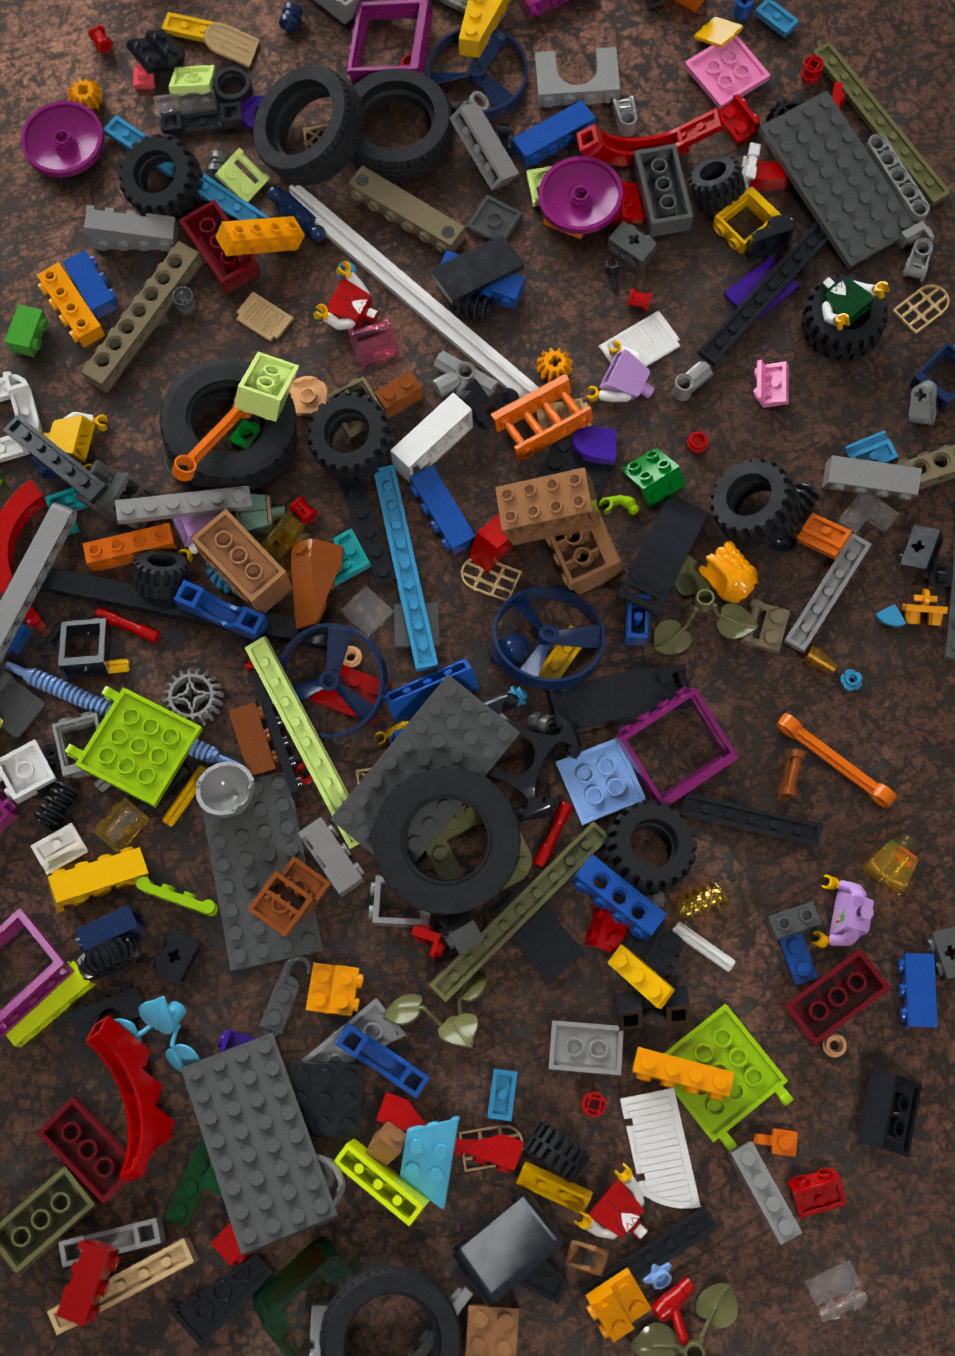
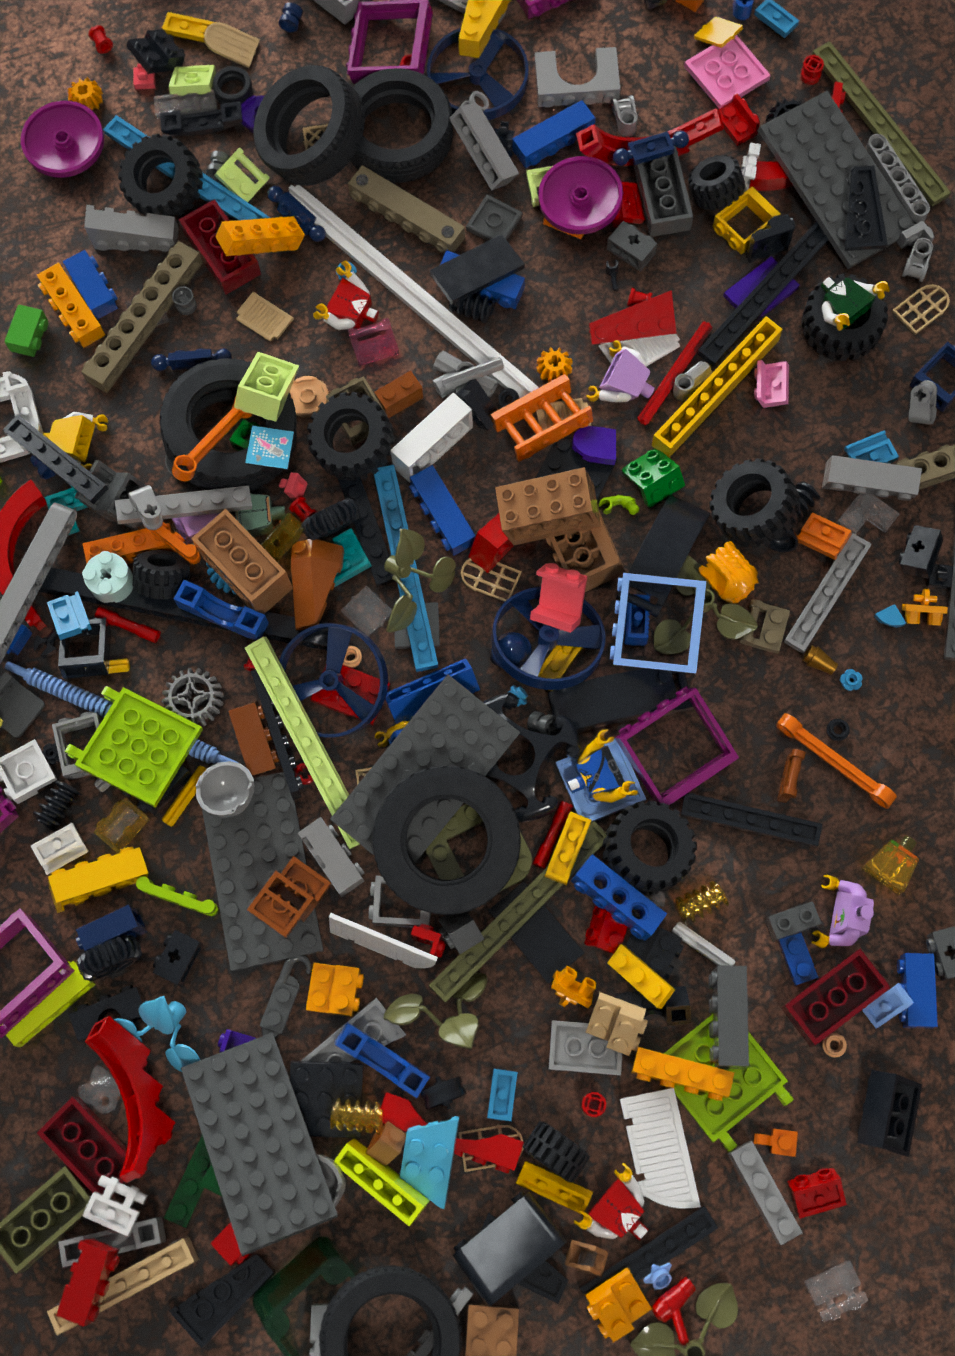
(68, 615): none -> plate
(97, 573): none -> light aqua brick
(100, 1086): none -> clear plate
(113, 1213): none -> white plate
(147, 507): none -> light grey piece
(176, 542): none -> orange plate
(187, 359): none -> dark blue plate
(269, 447): none -> medium azure sticker
(294, 486): none -> coral tile
(331, 519): none -> black gear
(357, 1117): none -> clear yellow piece
(380, 943): none -> white piece
(409, 549): none -> olive plant
(443, 1093): none -> black wheel
(472, 373): none -> light grey axle
(560, 597): none -> coral panel
(568, 848): none -> yellow tile
(572, 990): none -> light orange hips
(599, 773): none -> torso
(617, 1023): none -> tan plate
(621, 608): none -> light blue window
(639, 321): none -> red wing
(651, 148): none -> dark blue plate
(677, 368): none -> red axle
(697, 442): red plate -> none
(716, 387): none -> yellow brick
(730, 1017): none -> dark grey brick
(840, 724): none -> black plate
(865, 216): none -> black wing
(888, 1005): none -> light blue plate

